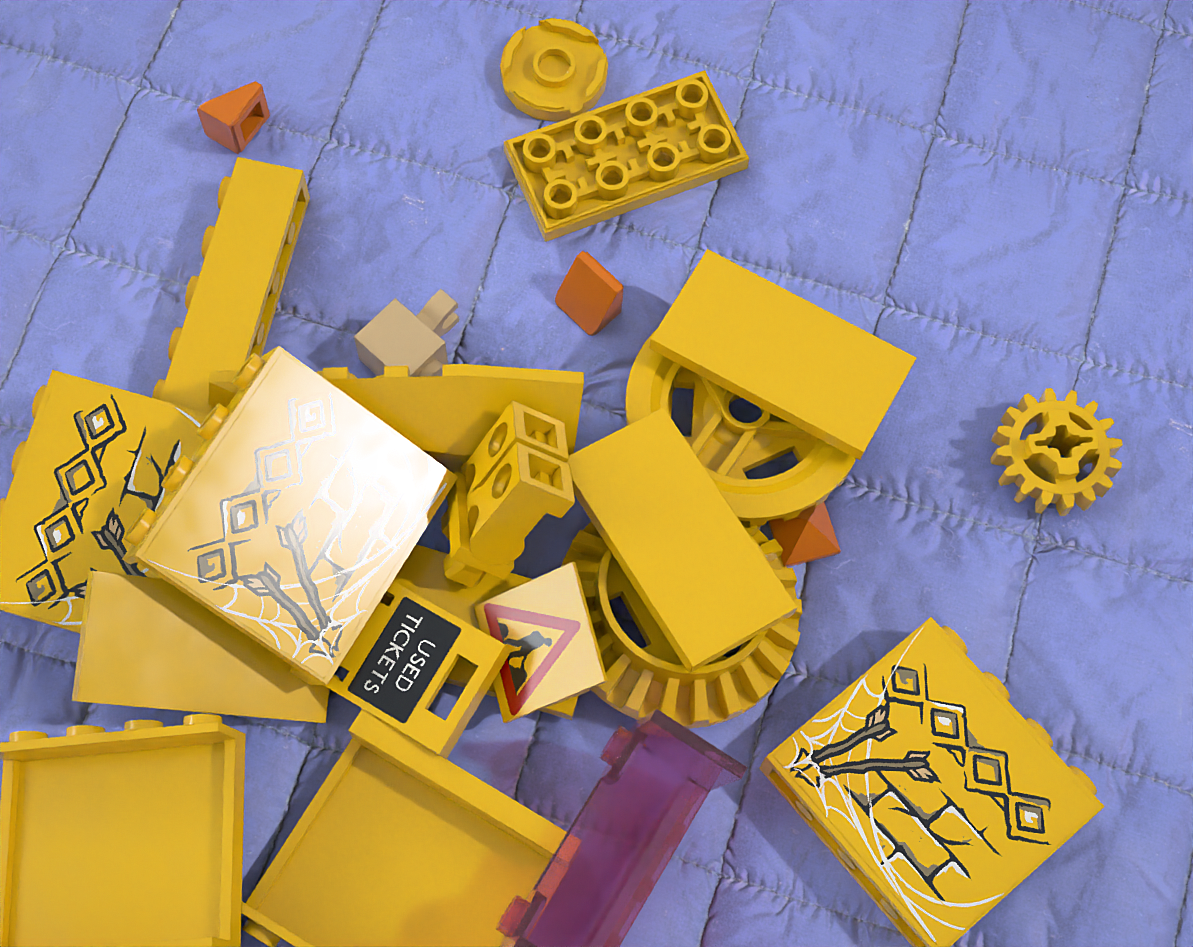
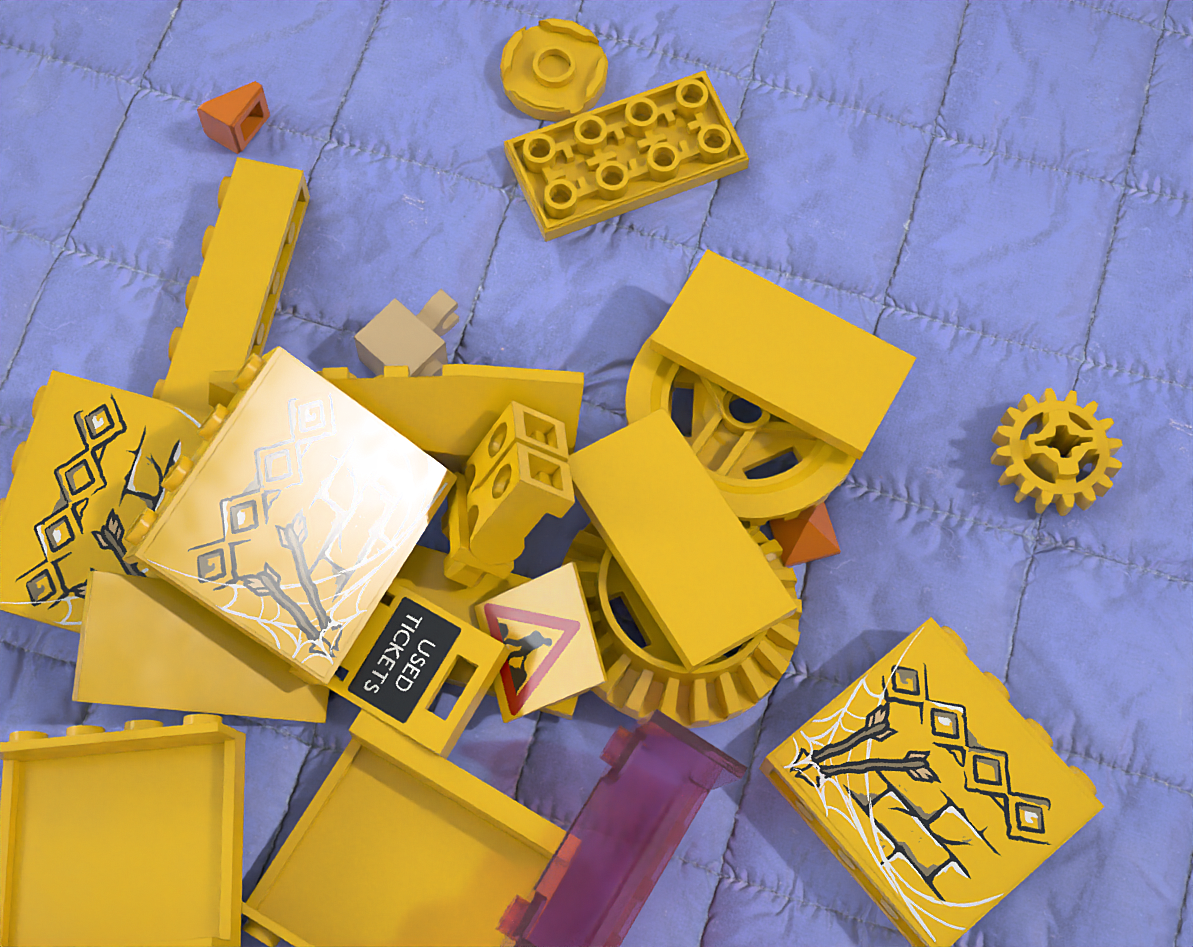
(590, 294): orange slope -> none

